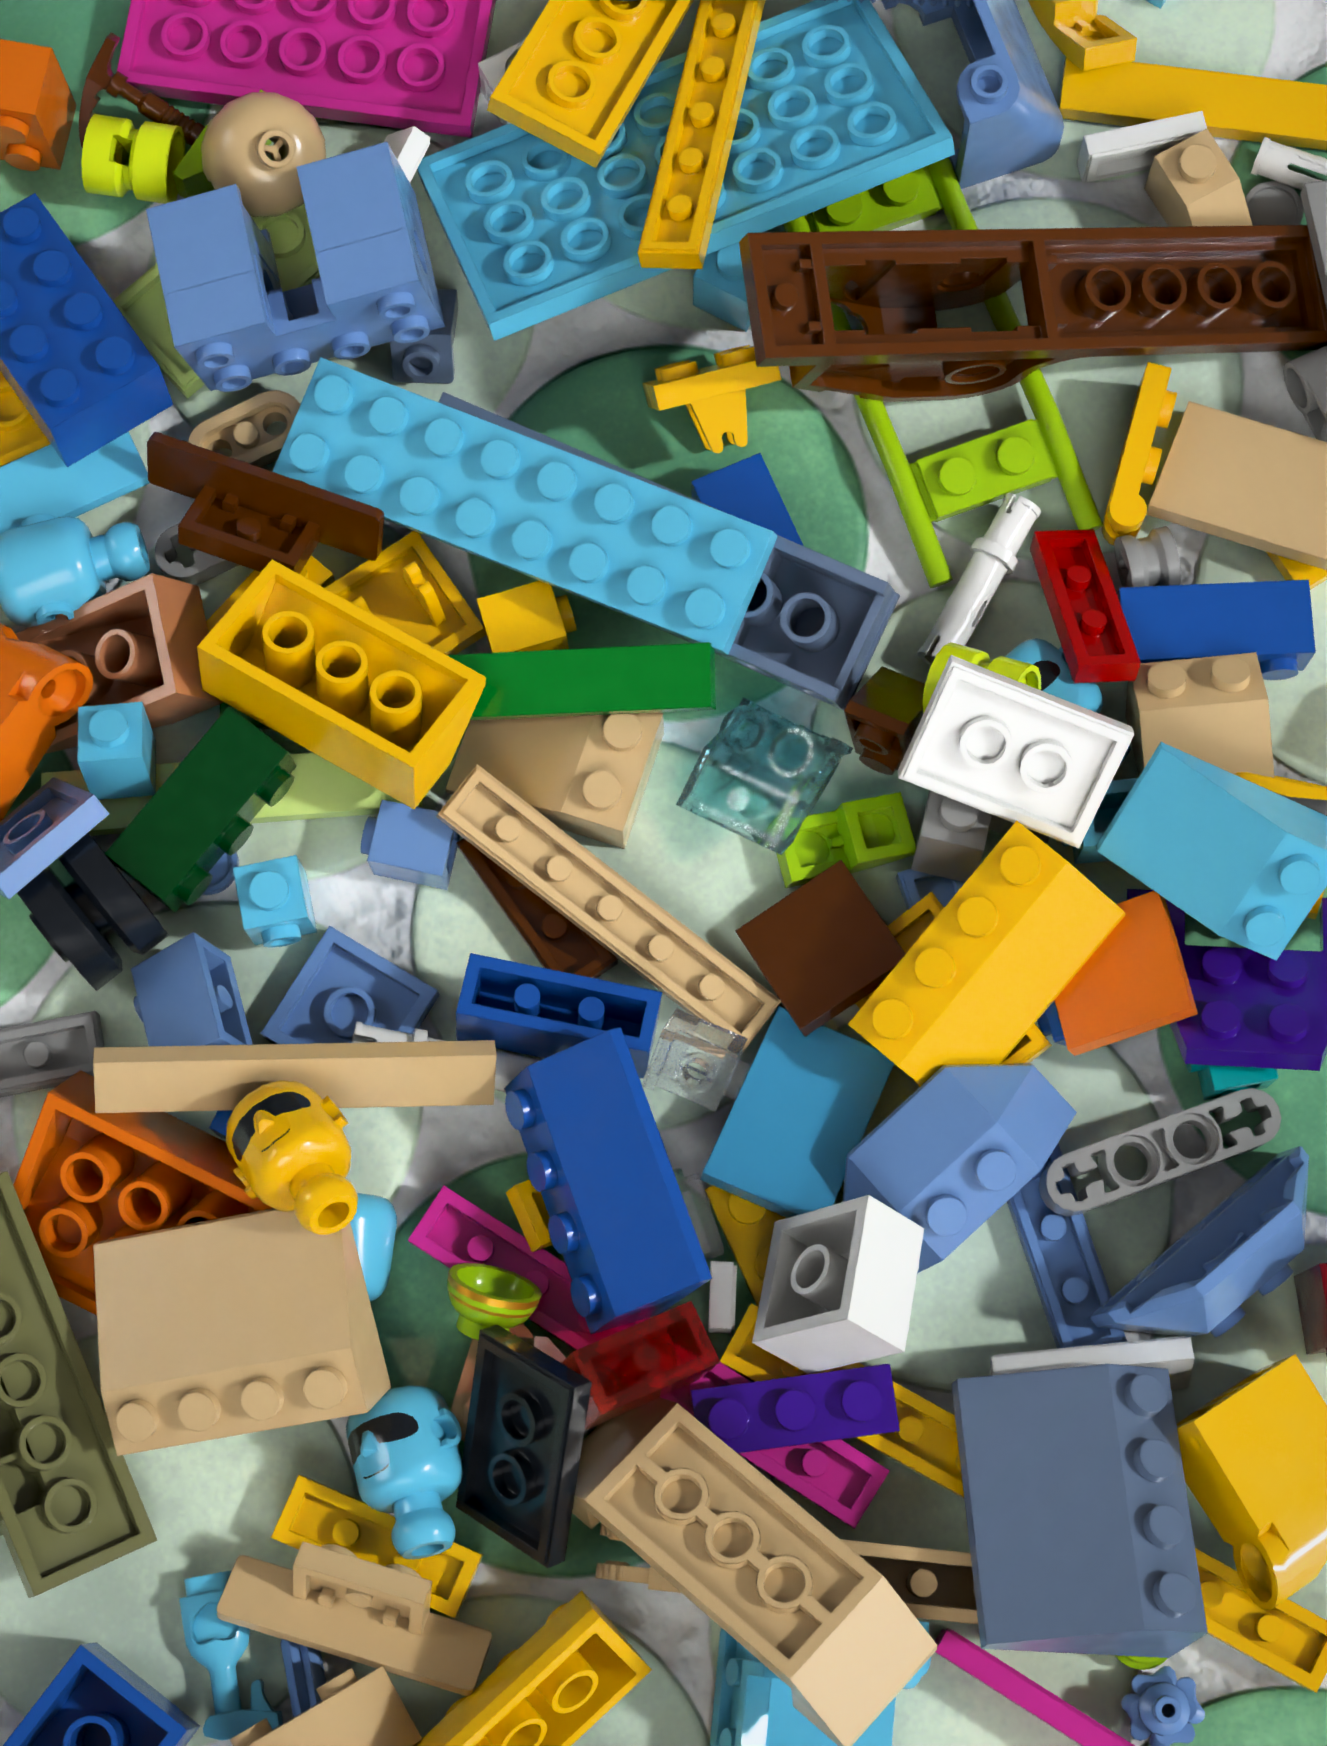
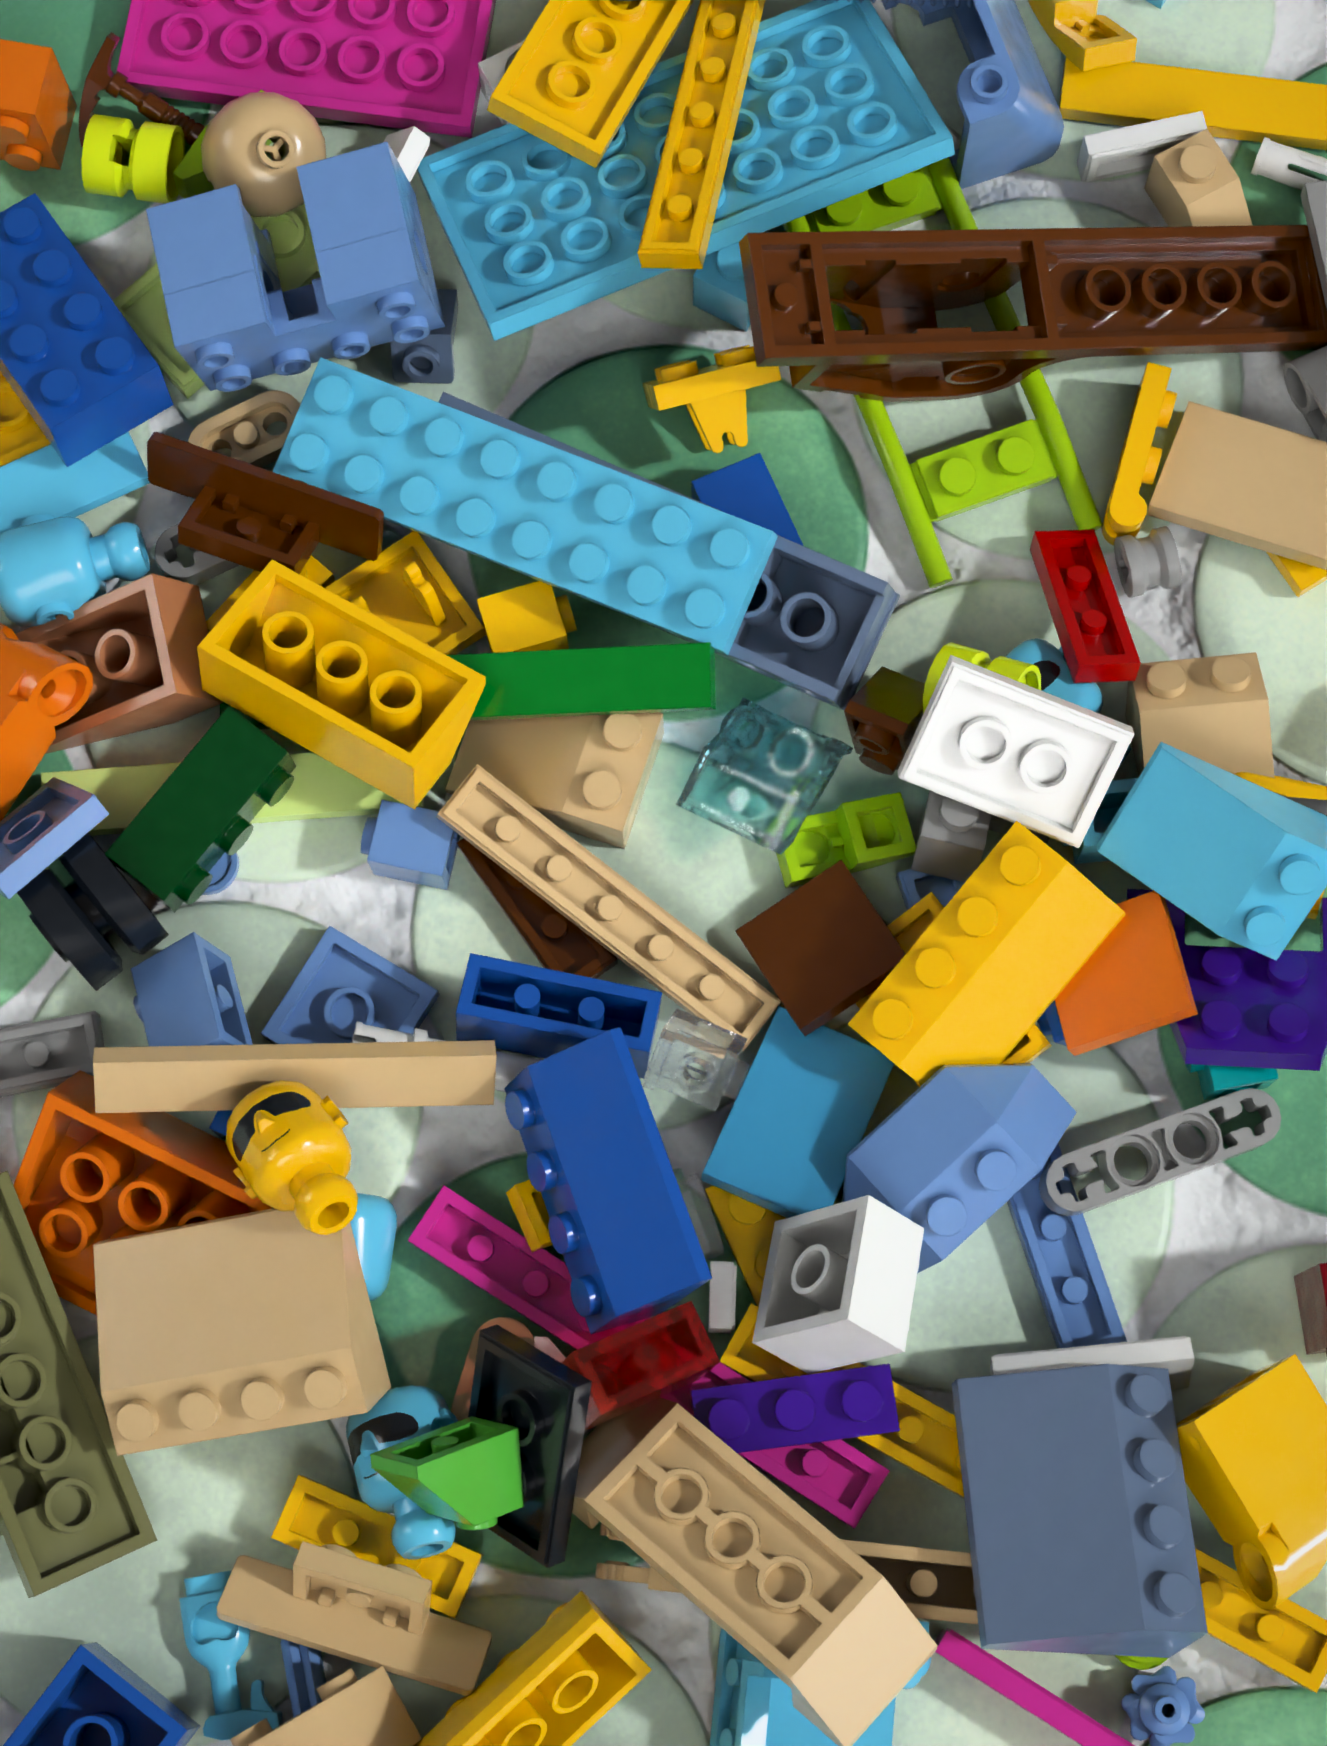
(117, 750): medium azure brick -> none
(275, 901): medium azure brick -> none
(459, 1471): none -> bright green slope
(490, 1297): lime piece -> none
(991, 560): white pin -> none
(1221, 1259): medium blue wedge -> none
(1224, 620): blue brick -> none
(1274, 204): light grey piece -> none

